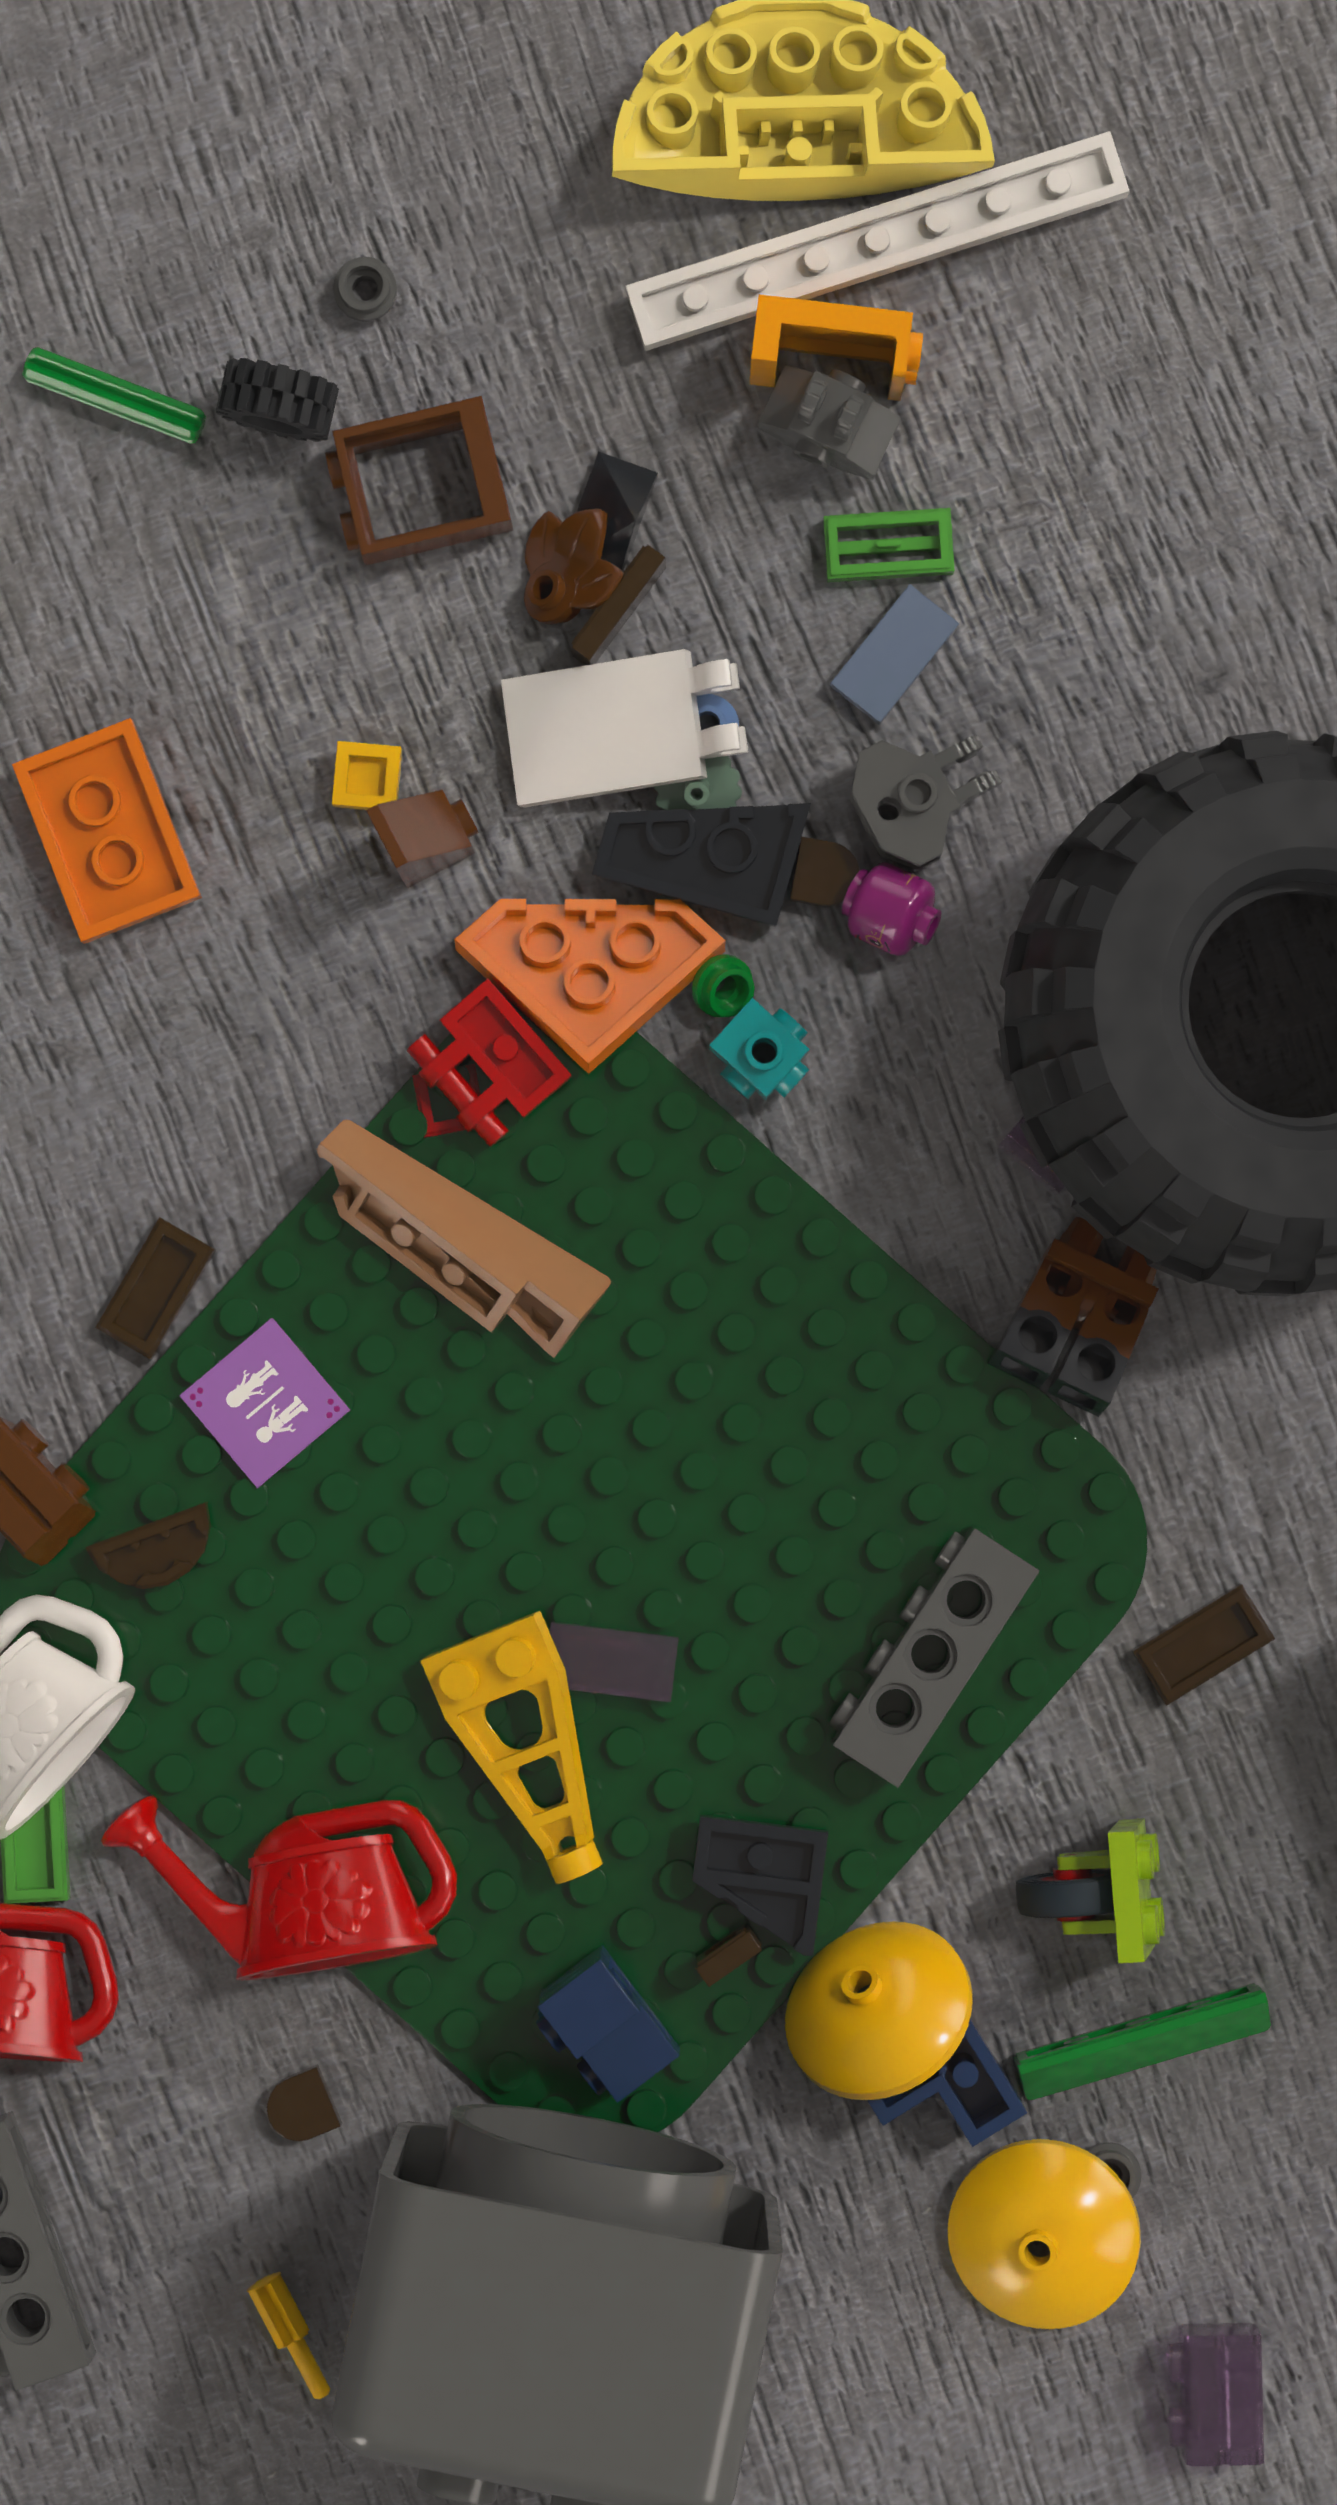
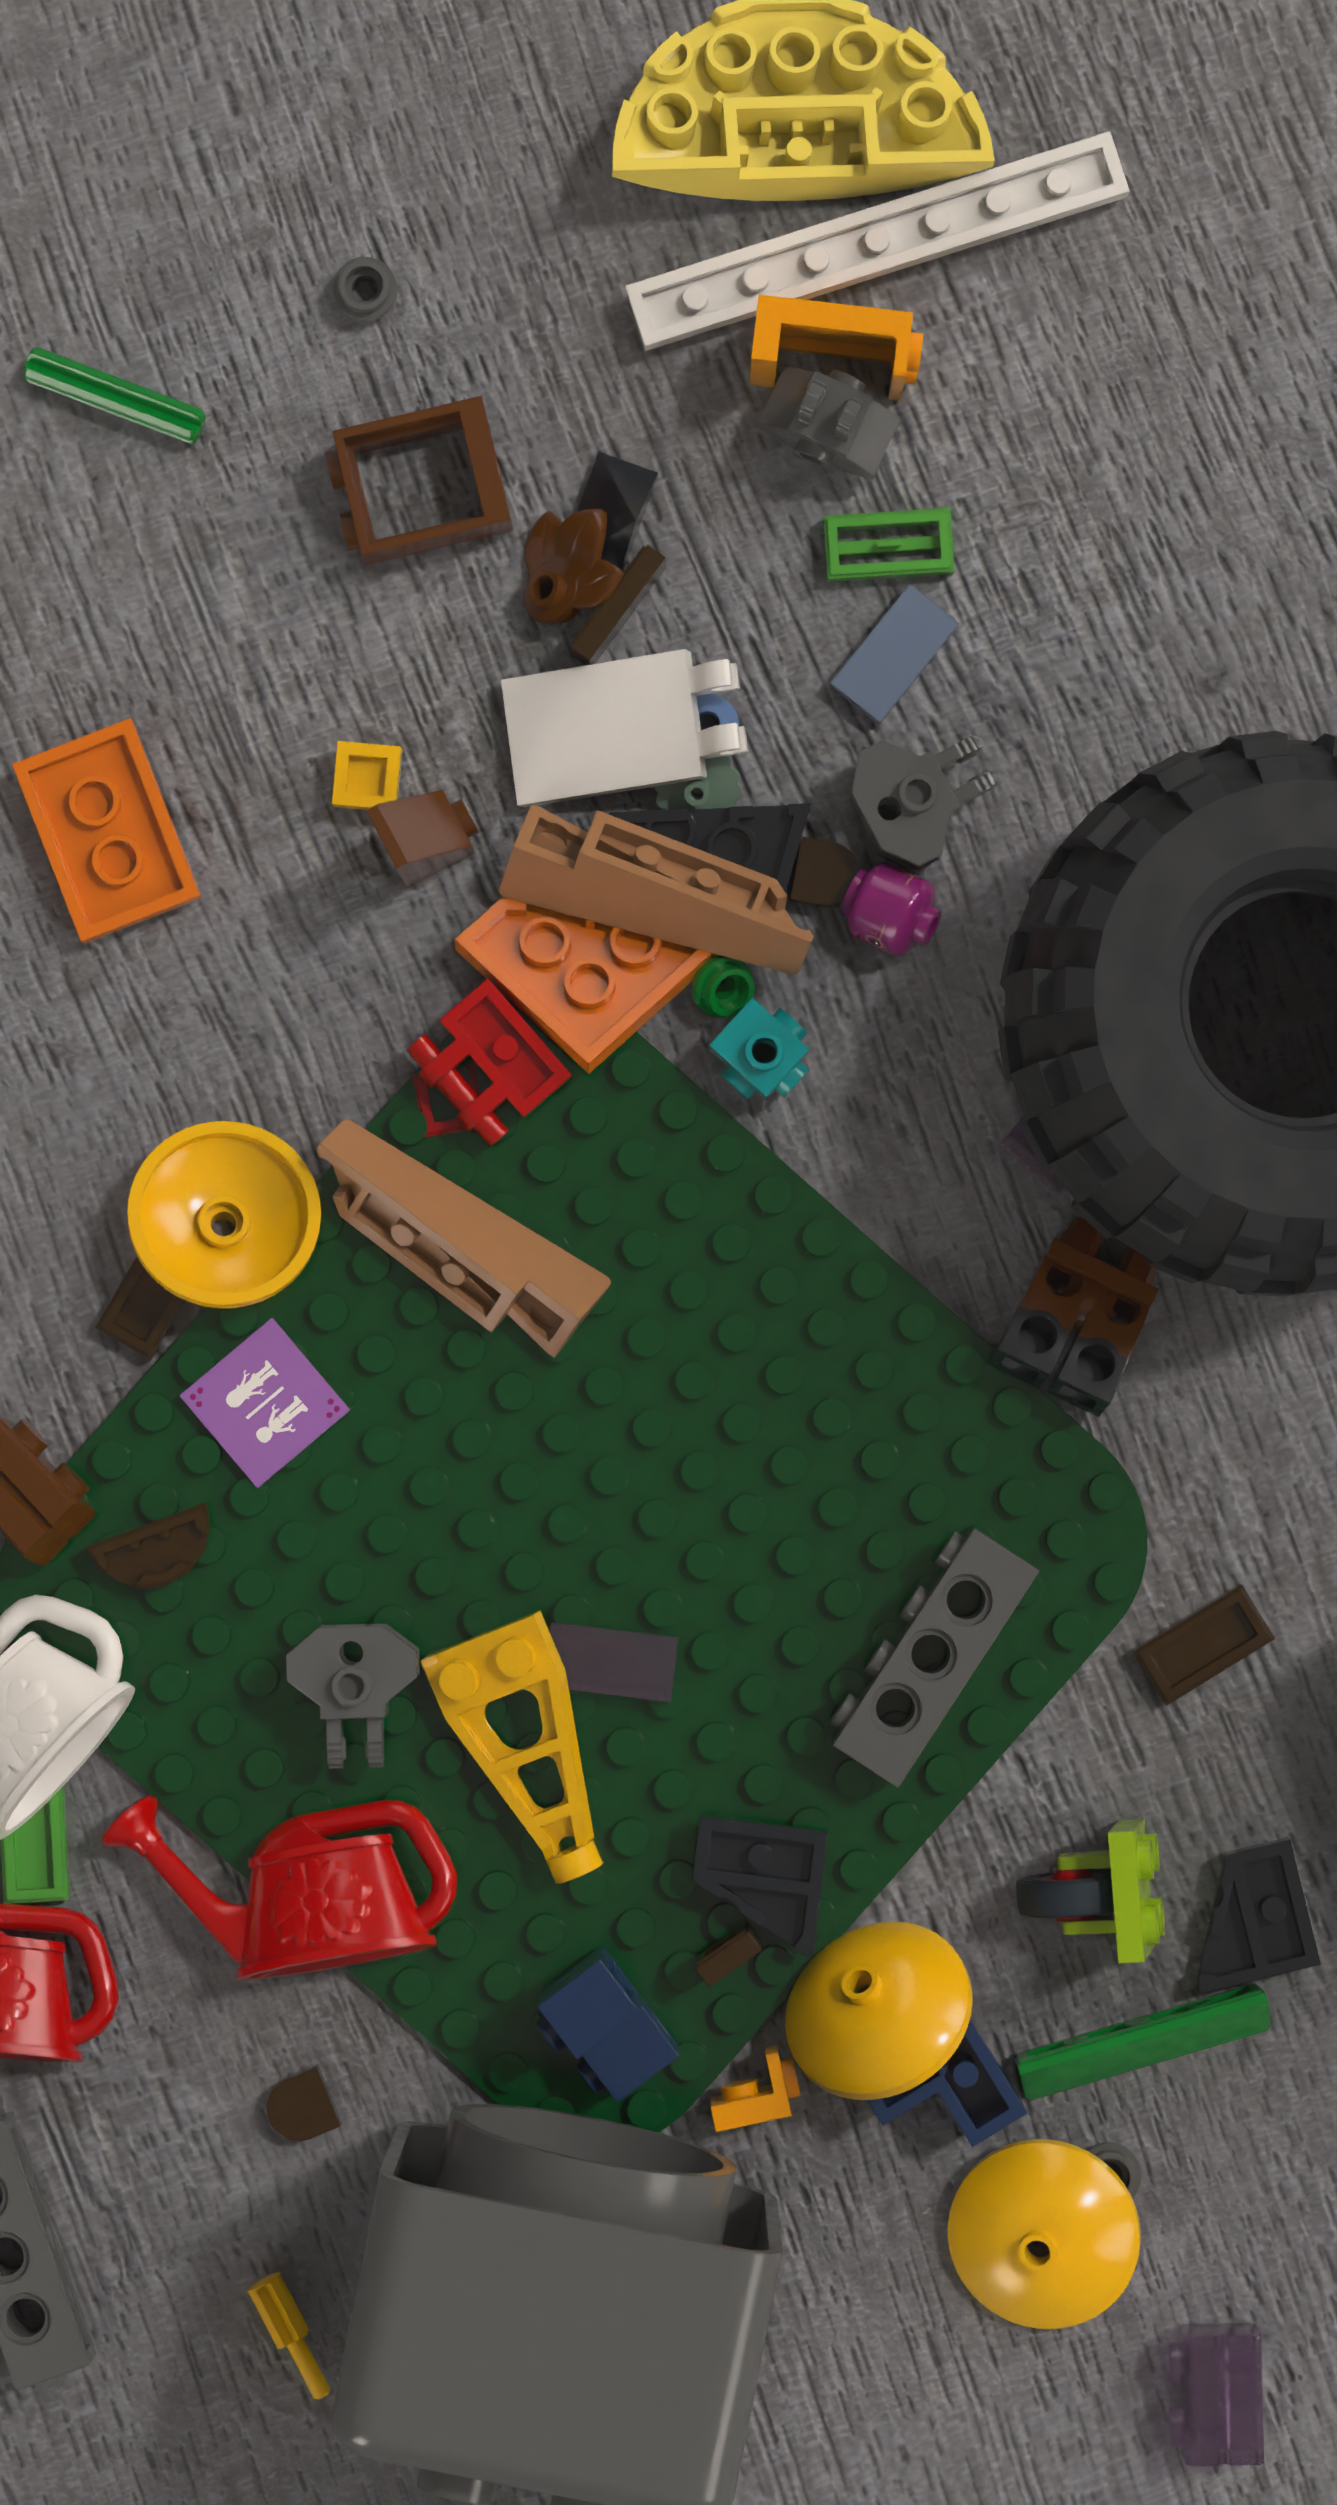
(224, 1175): none -> yellow dish
(277, 399): black tyre -> none
(351, 1687): none -> dark grey hinge
(653, 889): none -> medium nougat wedge
(748, 2103): none -> light orange bracket
(1257, 1919): none -> black wing

